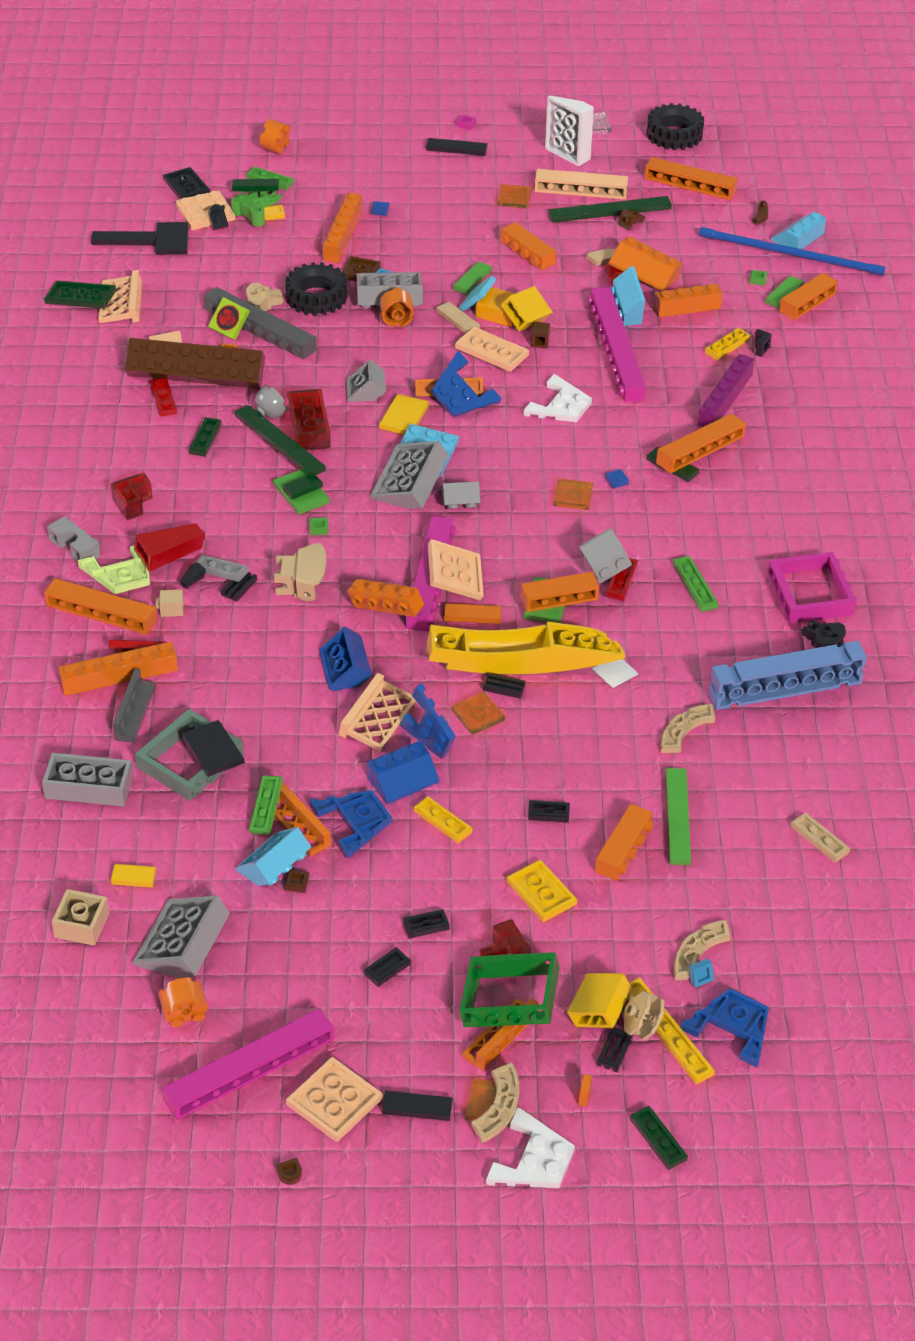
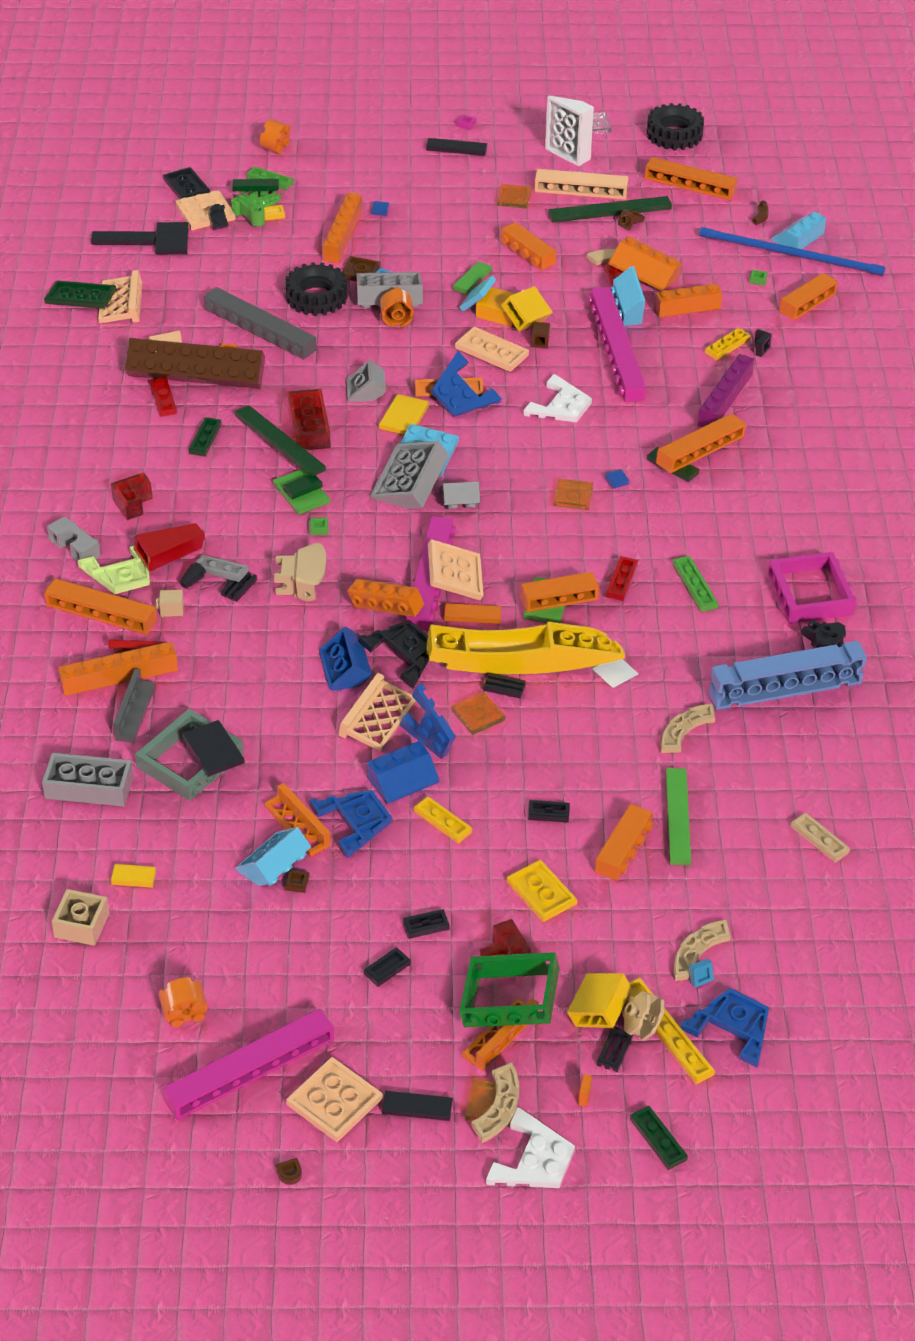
(182, 936): light grey slope -> none
(229, 318): tile -> none
(263, 296): tan hinge -> none
(266, 805): bright green tile -> none
(270, 403): light grey cylinder -> none
(406, 641): none -> black wing
(456, 317): tan tile -> none
(605, 555): light grey slope -> none
(782, 290): bright green tile -> none

